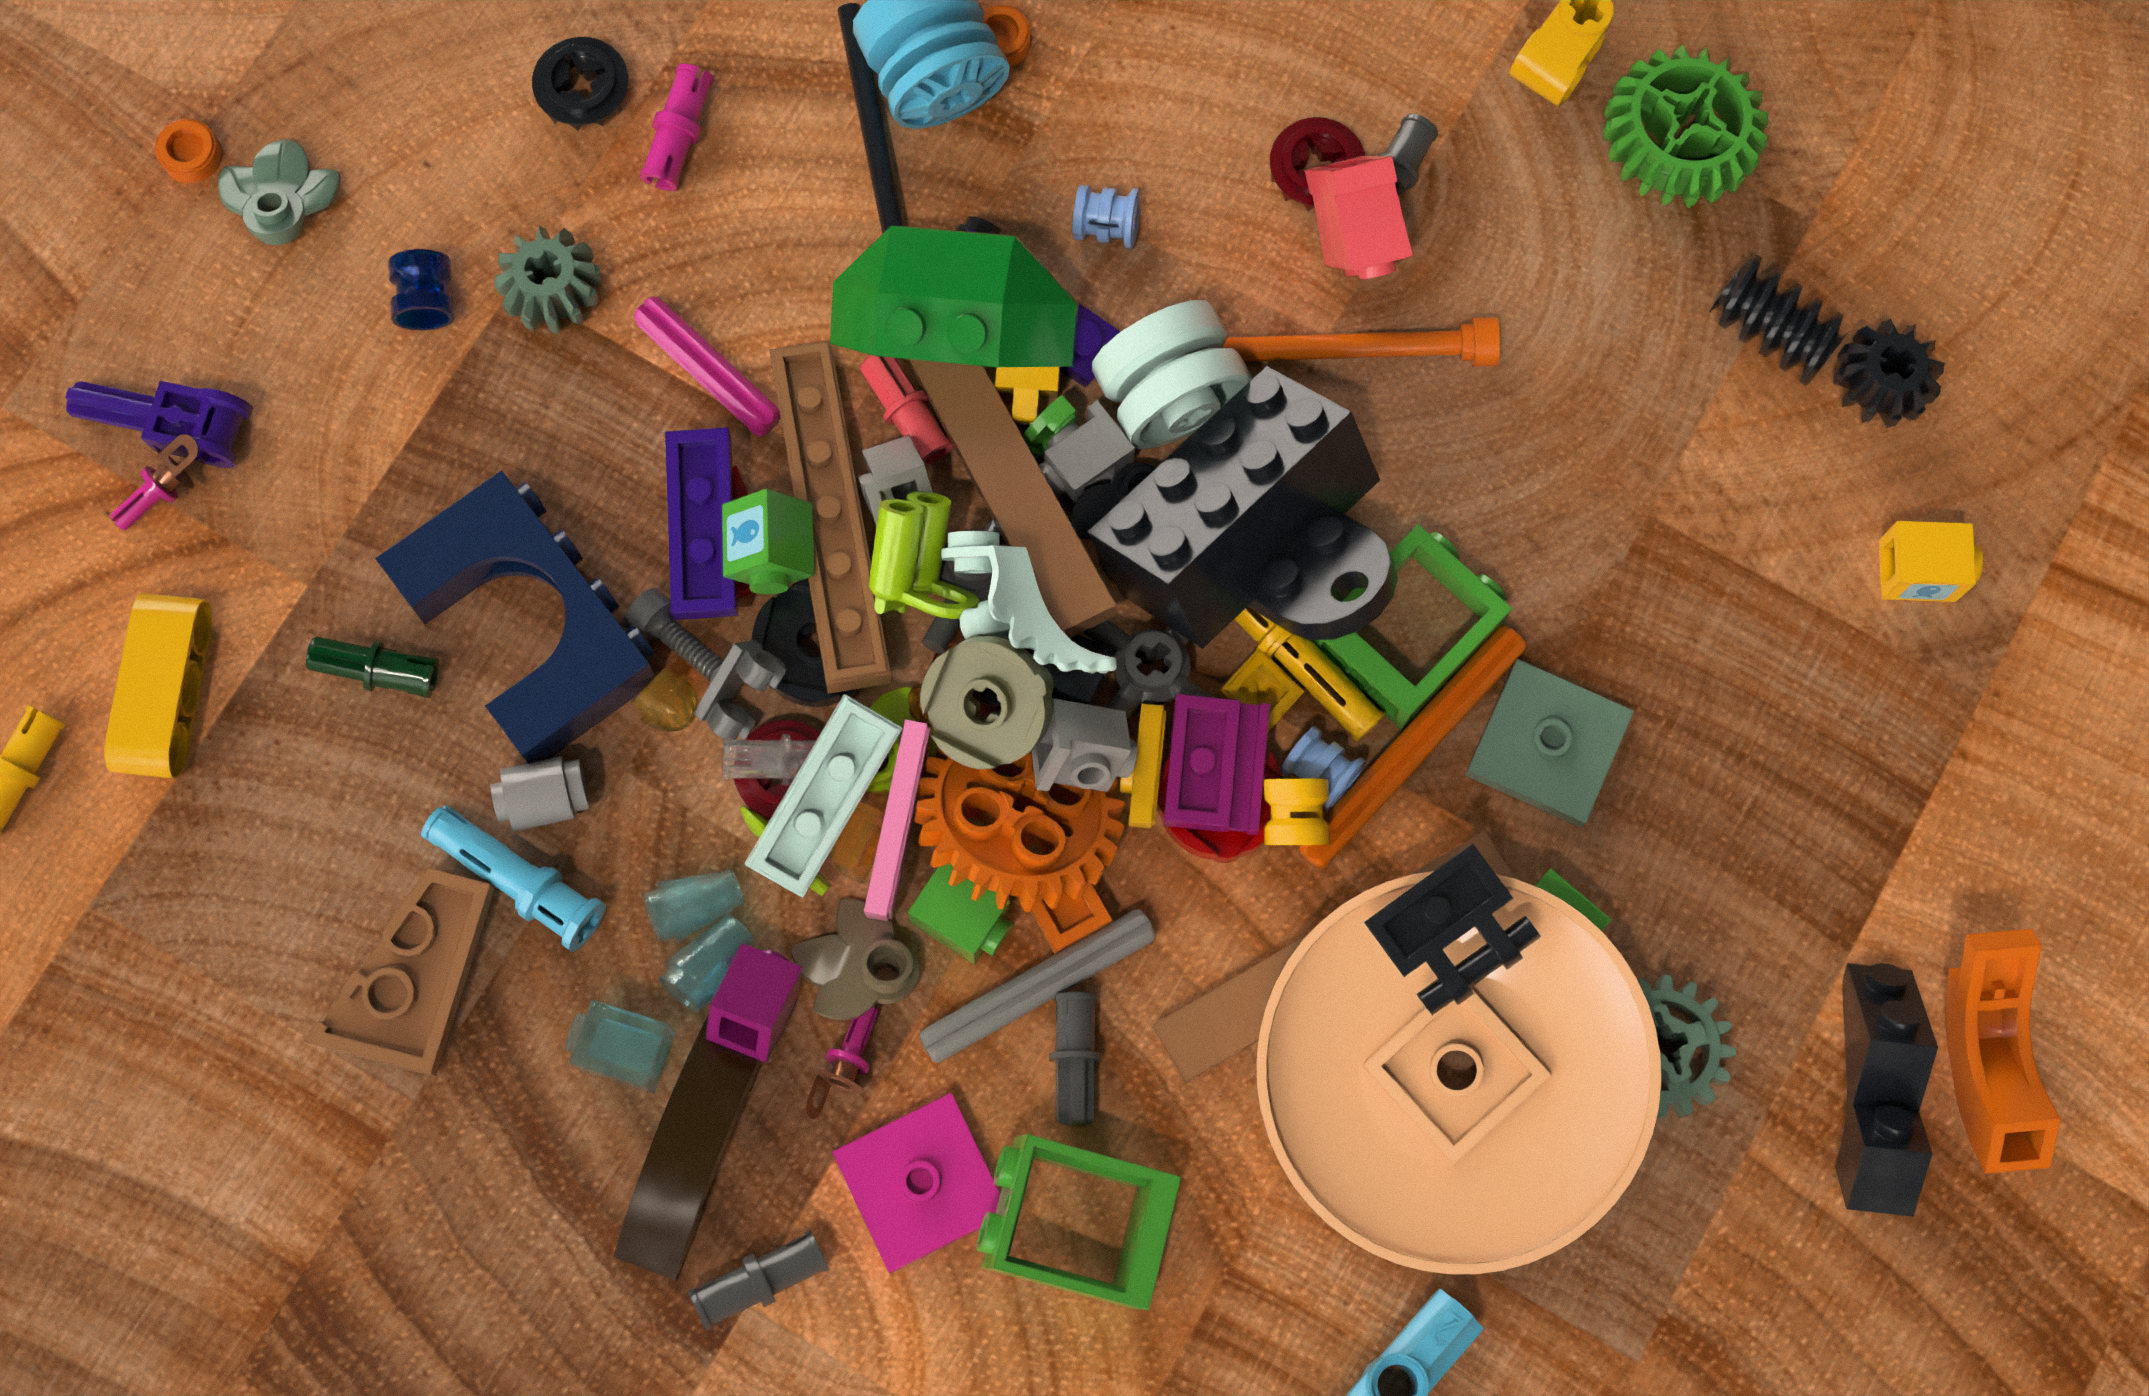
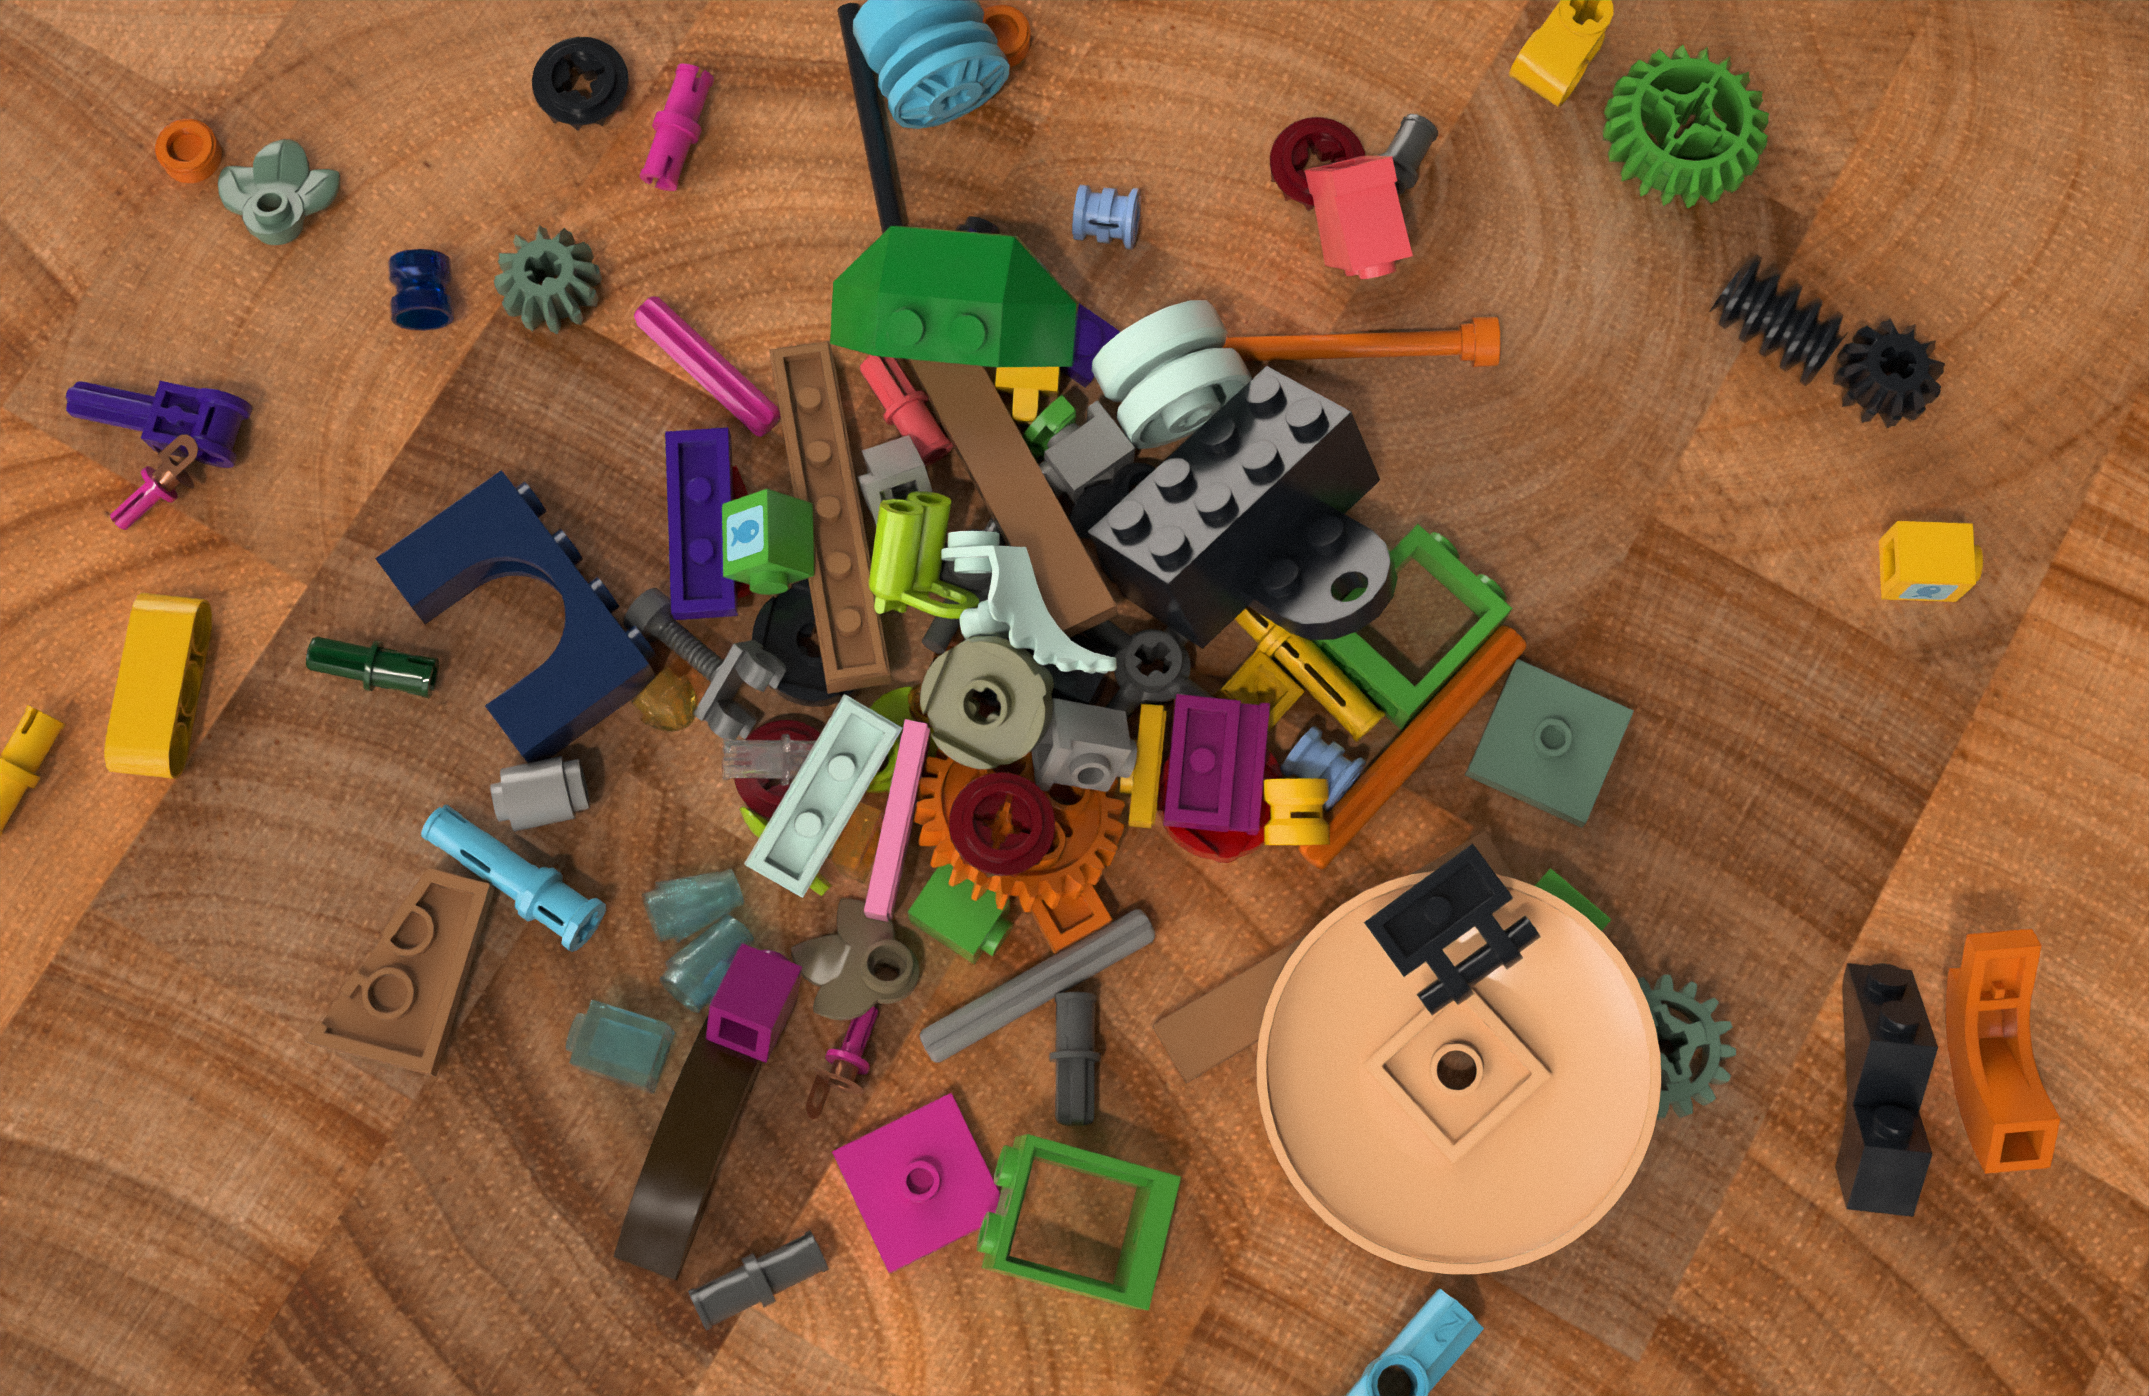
(984, 800): none -> dark red gear

